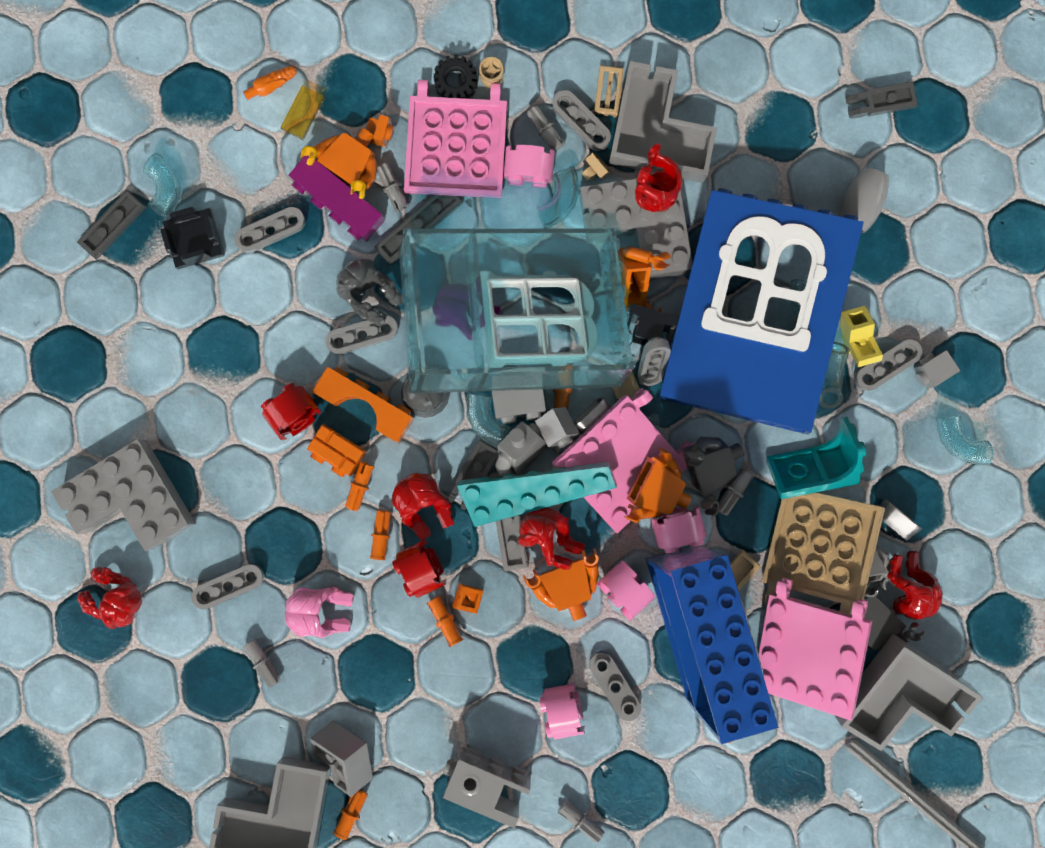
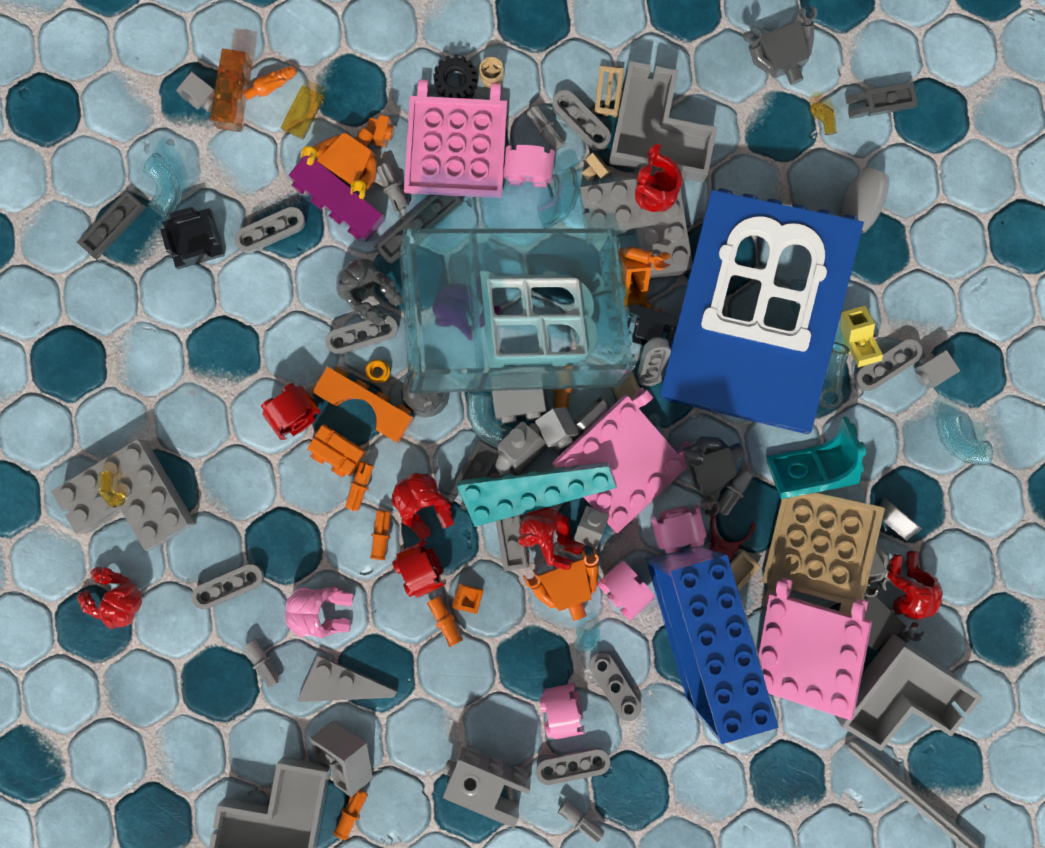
(107, 493): none -> clear yellow arm
(196, 92): none -> light grey brick
(232, 75): none -> clear orange arch
(336, 682): none -> light grey wing
(372, 365): none -> light orange plate
(584, 769): none -> light grey plate
(591, 527): none -> light grey brick
(592, 634): none -> clear light blue plate
(657, 489): orange torso -> none
(728, 548): none -> dark red helmet
(785, 48): none -> dark grey torso
(826, 116): none -> clear yellow arm

